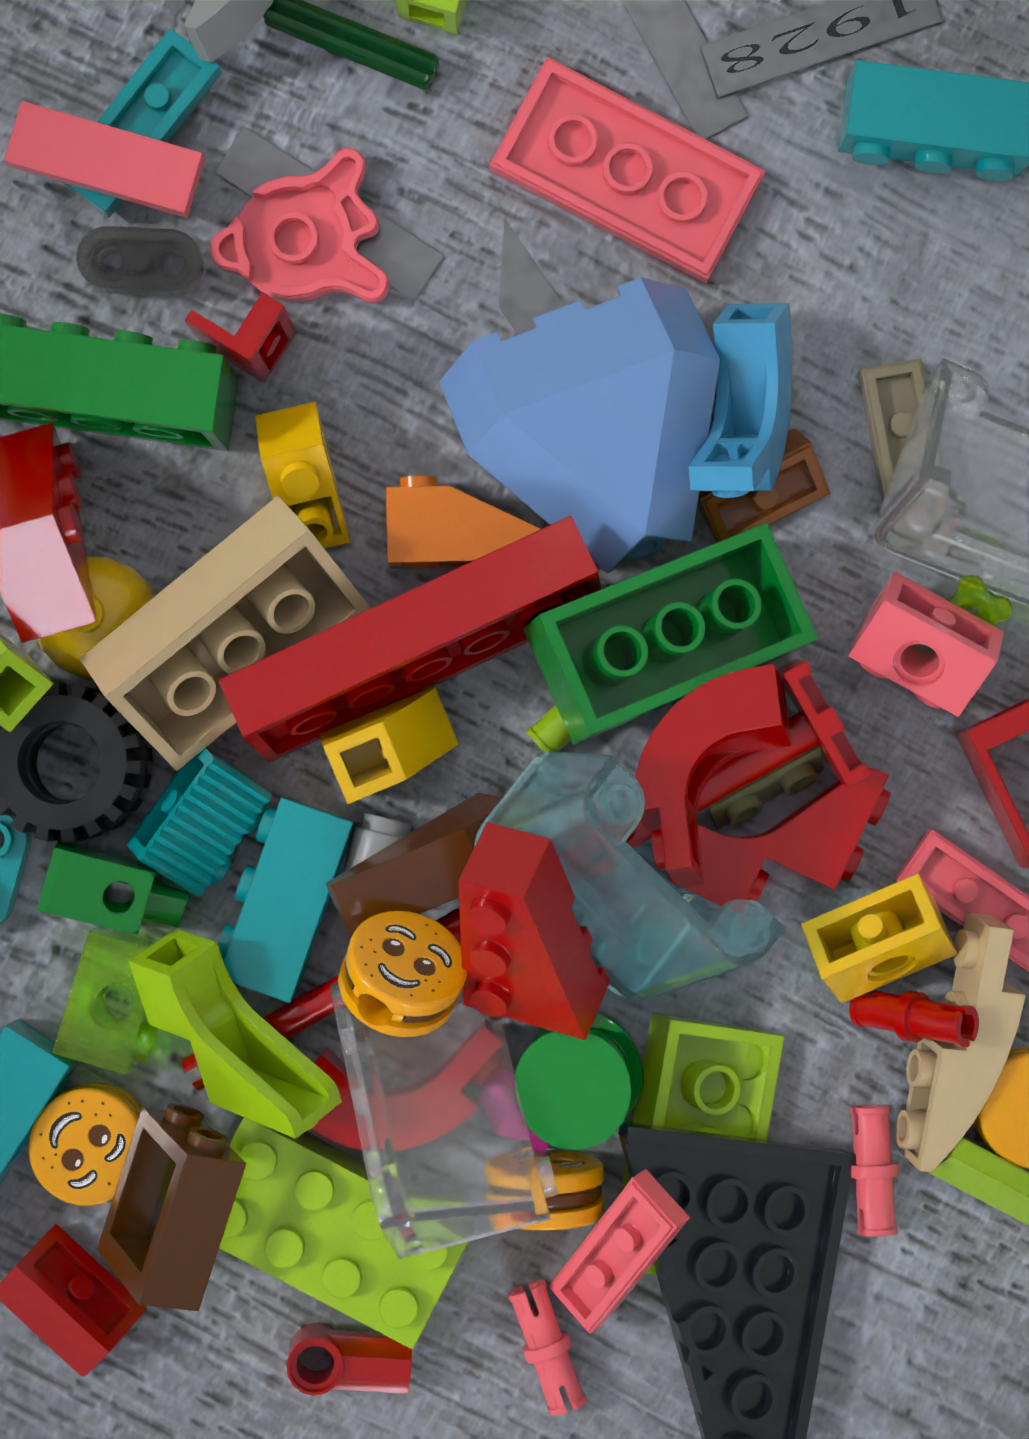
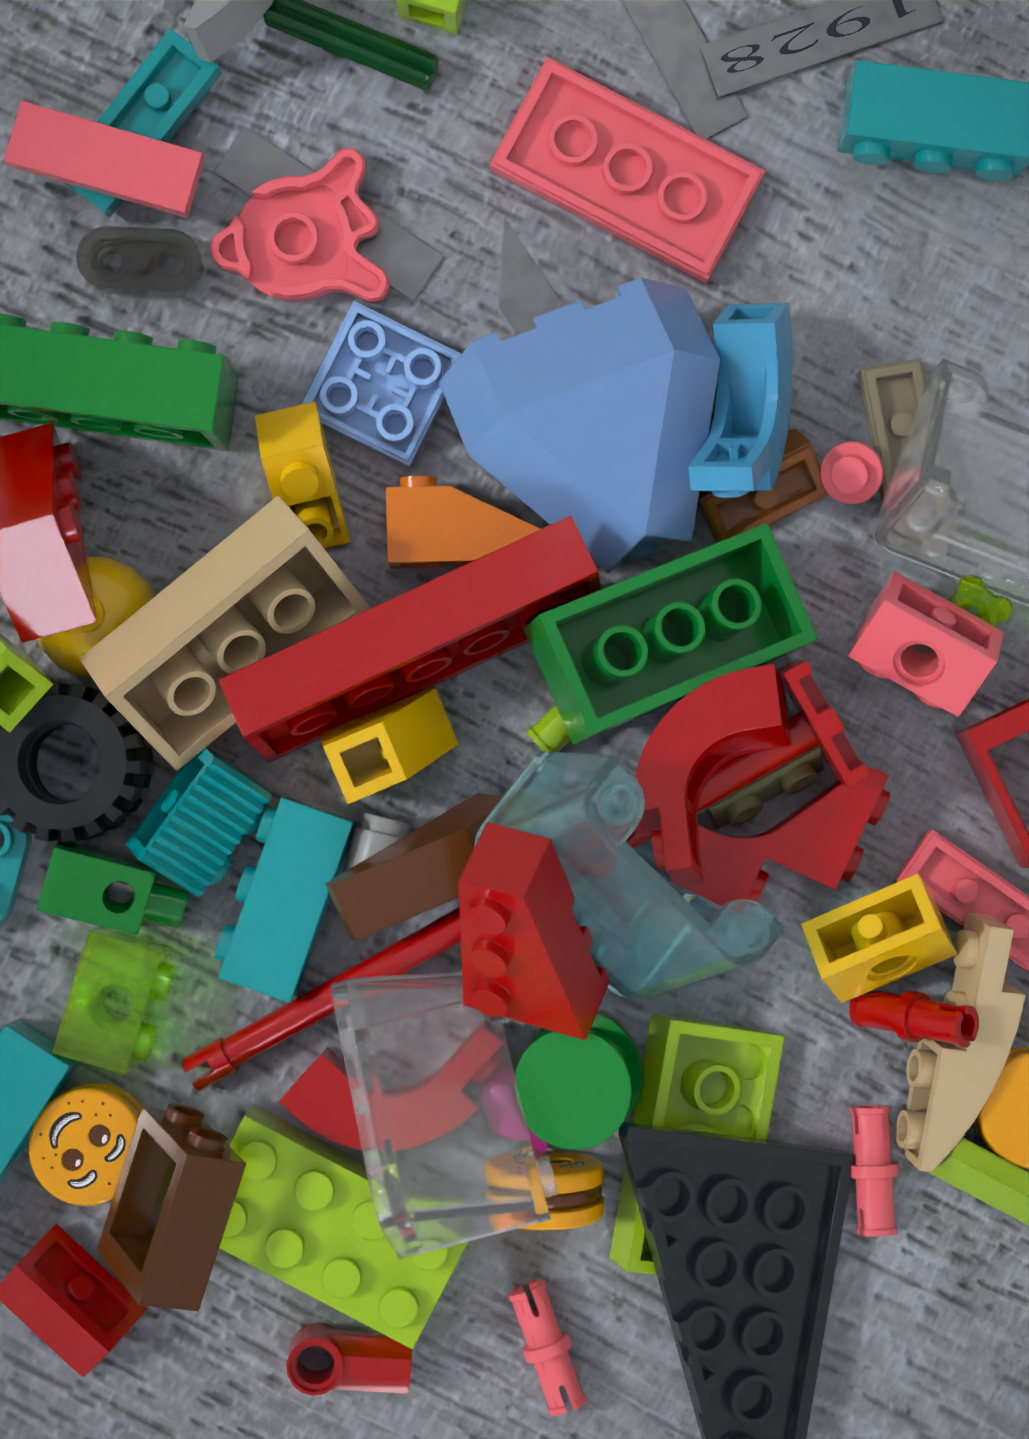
(238, 1053): lime arch -> none
(258, 340): red panel -> none
(381, 384): none -> light blue tile
(402, 974): light orange head -> none
(618, 1251): coral tile -> none
(852, 472): none -> coral plate

